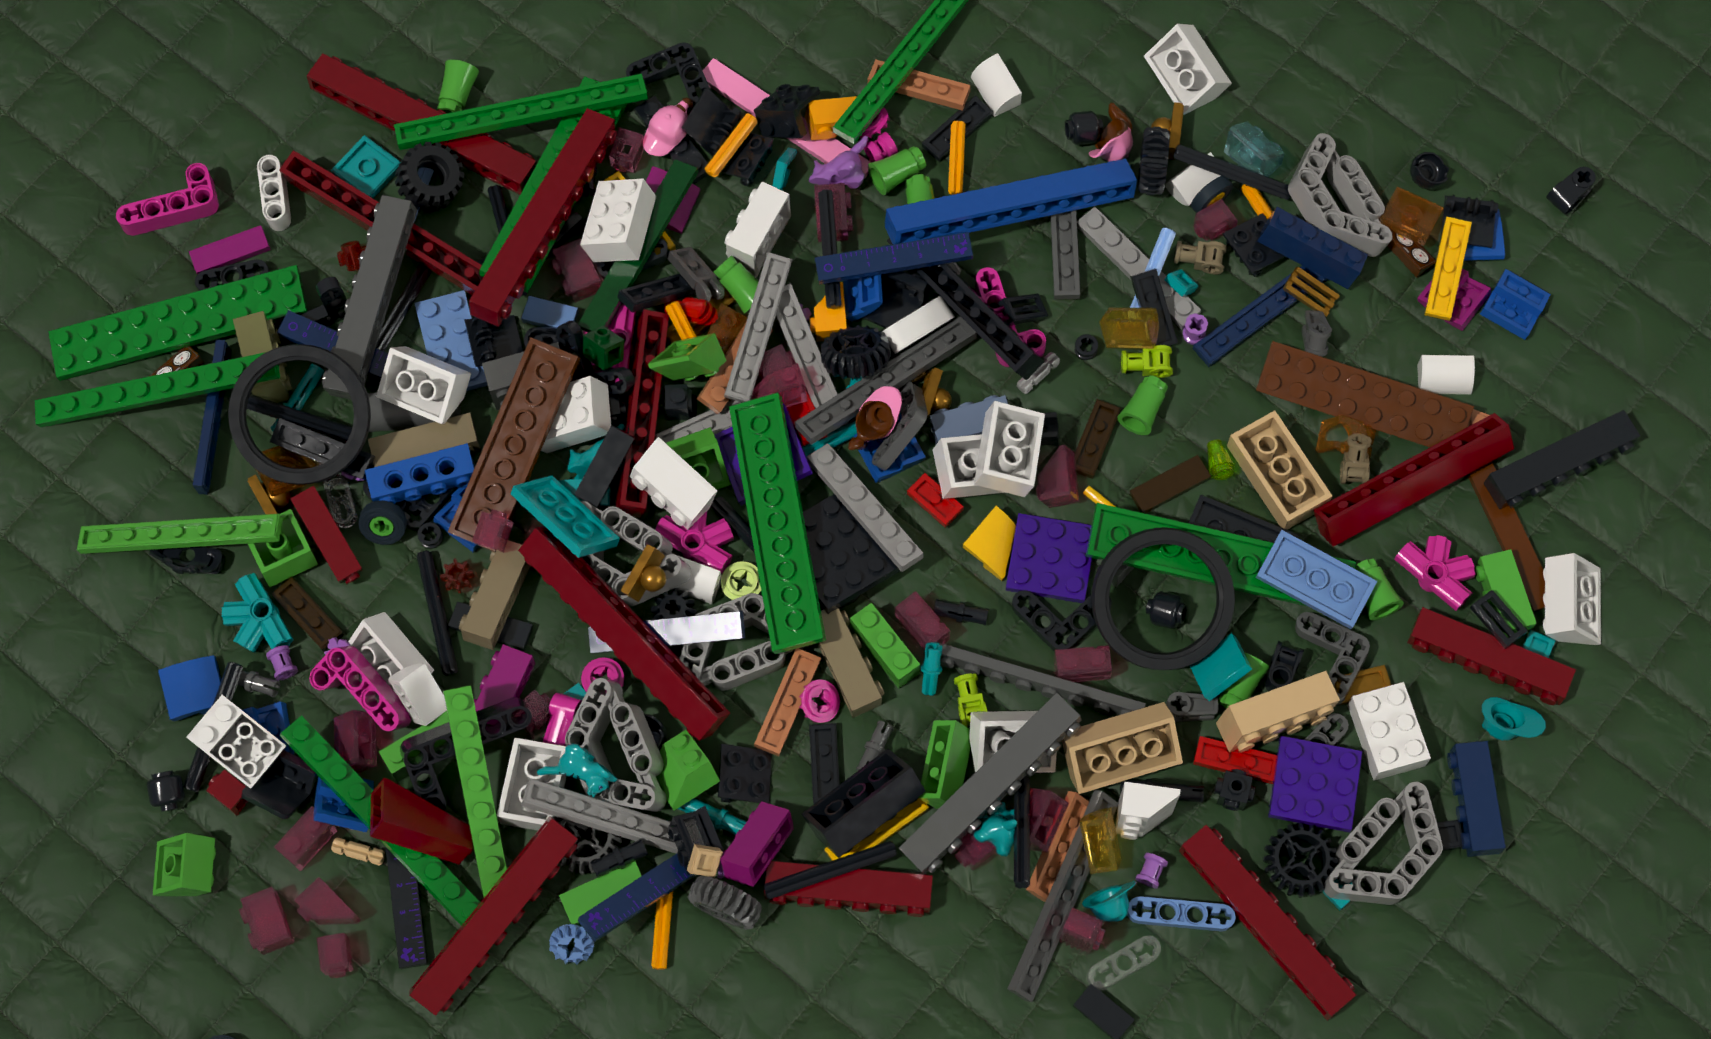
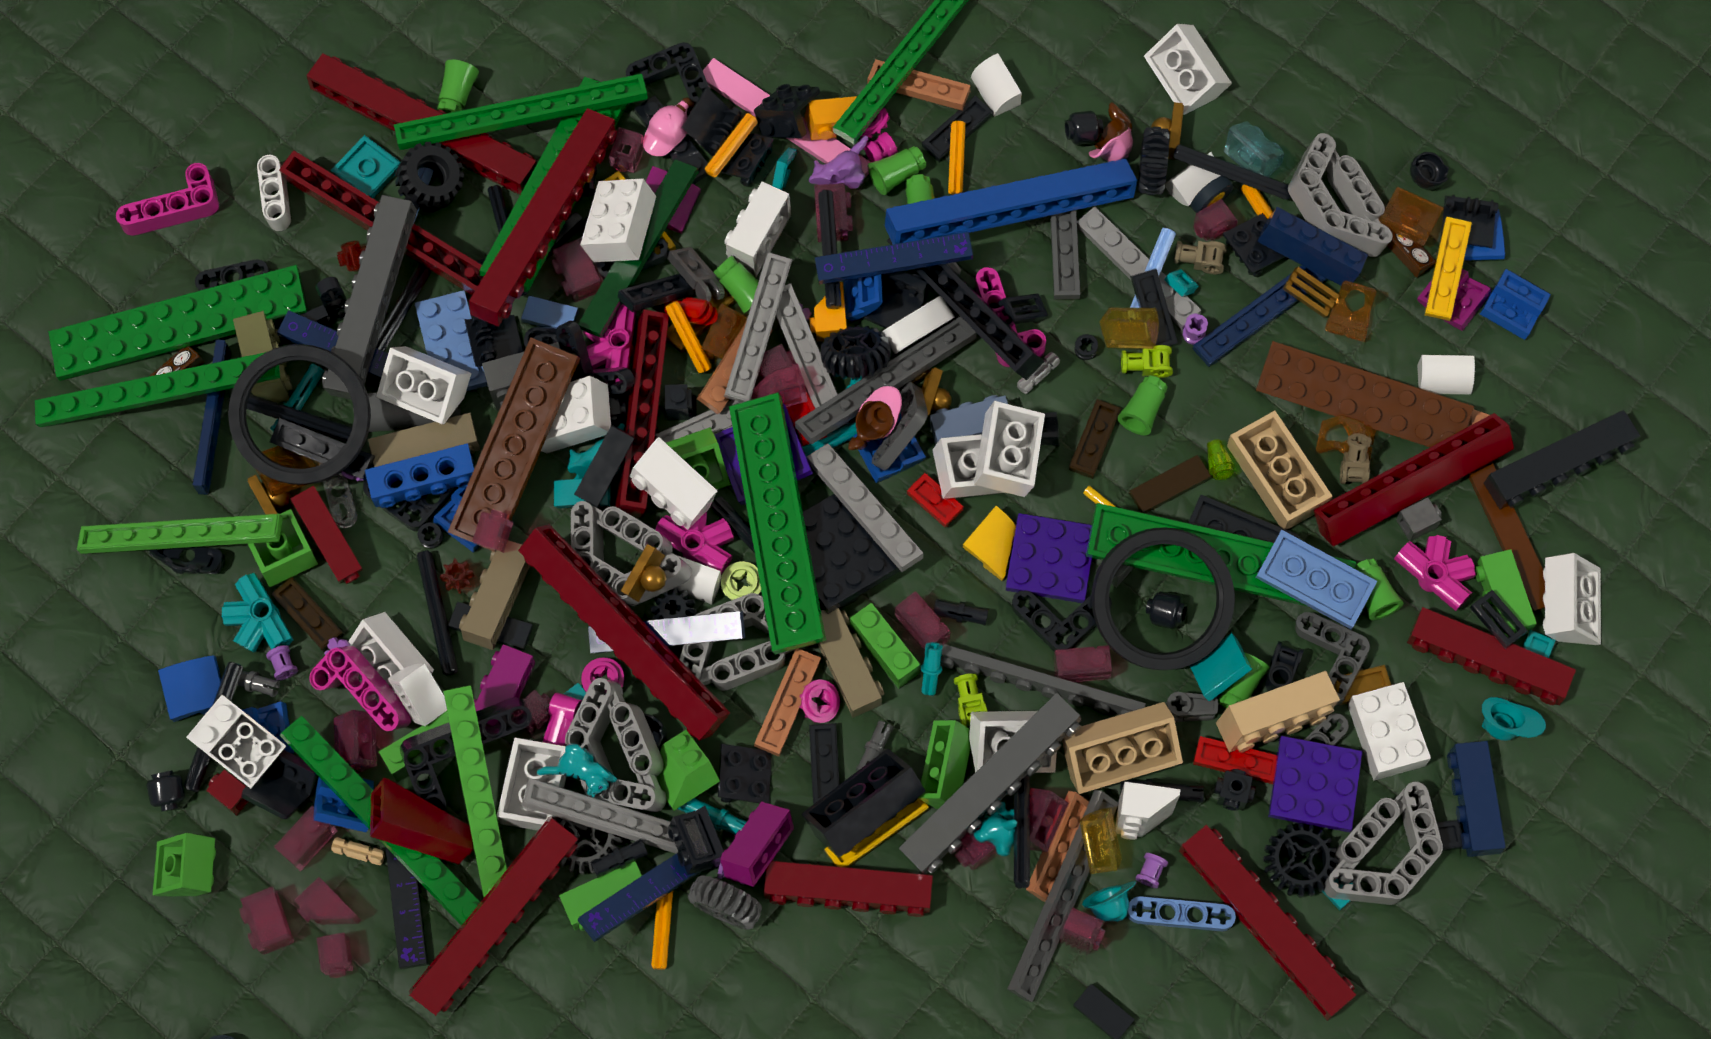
(230, 250): magenta tile -> none
(372, 527): black bush -> none
(563, 935): medium blue gear -> none
(565, 516): teal plate -> none
(603, 347): dark green brick -> none
(690, 358): bright green slope -> none
(704, 860): tan tile -> none
(830, 869): black axle -> none
(1058, 479): clear pink slope -> none
(1145, 960): clear beam -> none
(1316, 333): dark grey piece -> none
(1350, 323): none -> clear orange piece
(1419, 519): none -> flat silver brick
(1571, 191): black piece -> none

